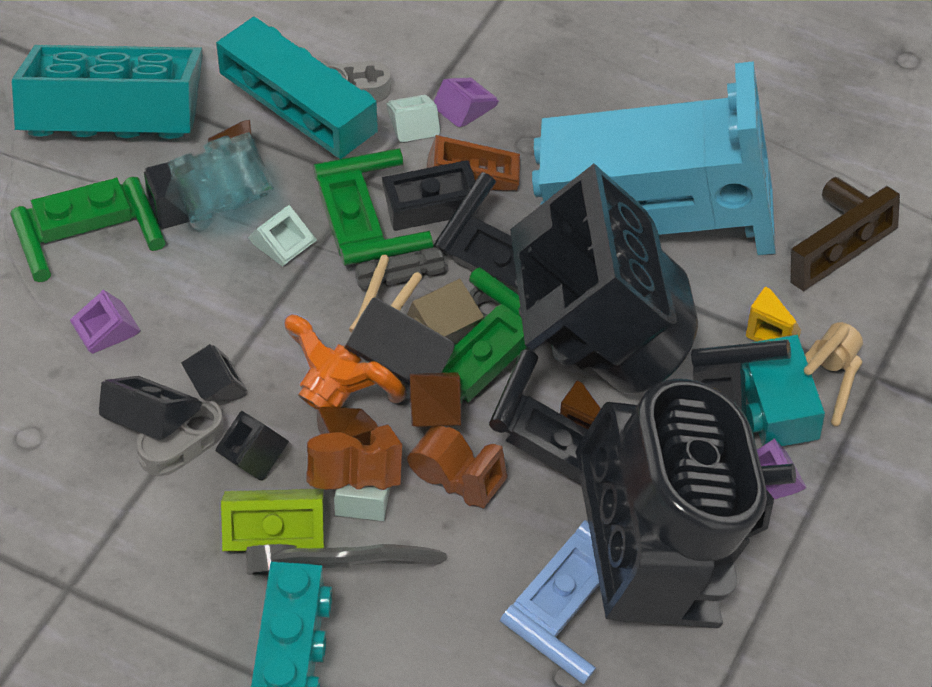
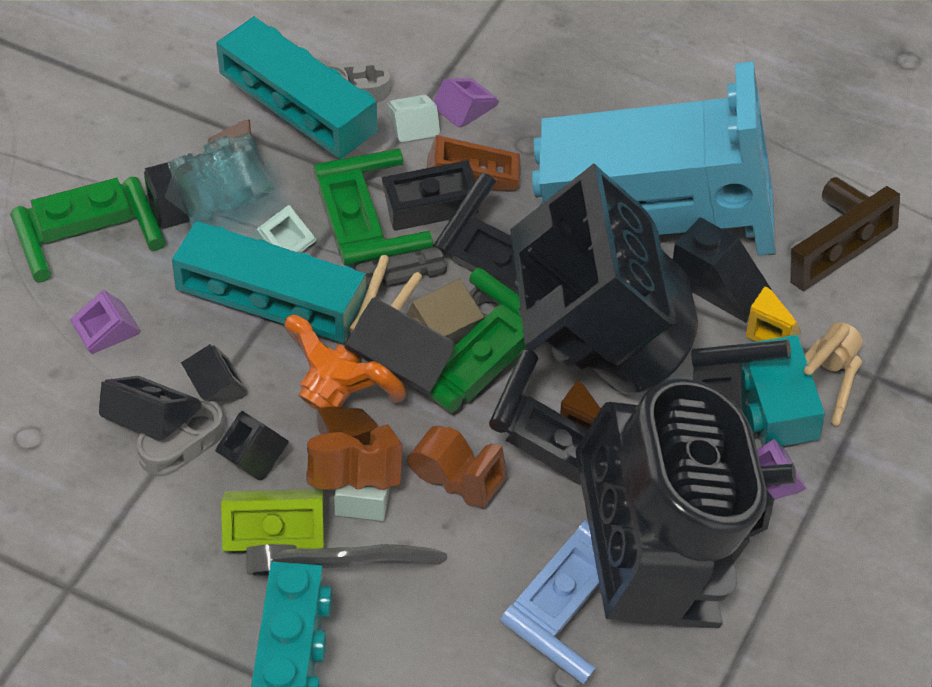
(107, 90): teal slope -> none
(268, 280): none -> teal brick
(435, 399): reddish brown slope -> none
(719, 268): none -> black slope

